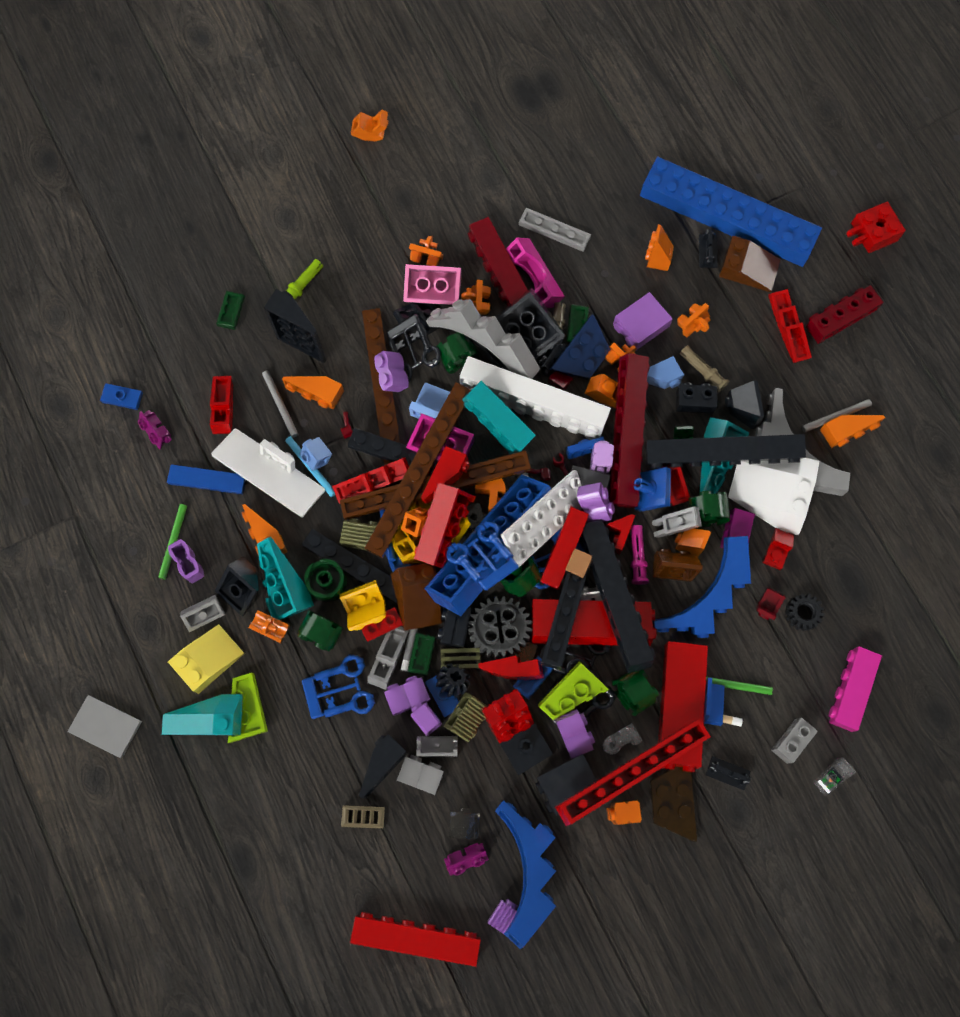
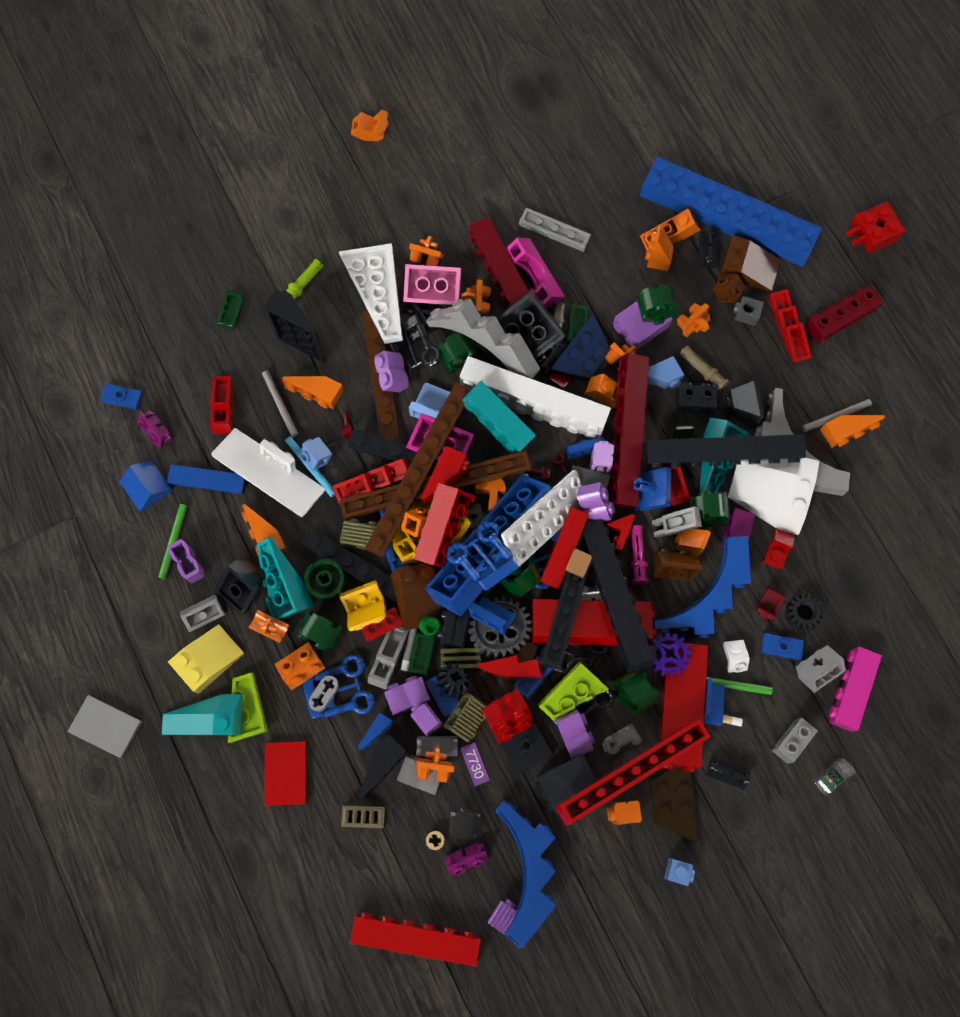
(144, 484): none -> blue slope
(285, 773): none -> red tile
(300, 666): none -> orange brick
(319, 691): none -> light grey beam
(375, 279): none -> white wing
(377, 728): none -> blue slope
(425, 765): none -> orange hips
(429, 625): none -> green tile
(431, 845): none -> tan bush
(474, 764): none -> medium lavender sticker
(492, 615): none -> blue panel
(657, 304): none -> dark green brick
(675, 660): none -> dark purple gear
(676, 228): none -> orange slope
(679, 872): none -> medium blue brick
(728, 288): none -> reddish brown brick
(736, 655): none -> white bracket
(755, 308): none -> dark grey brick
(782, 646): none -> blue plate
(820, 668): none -> light grey brick

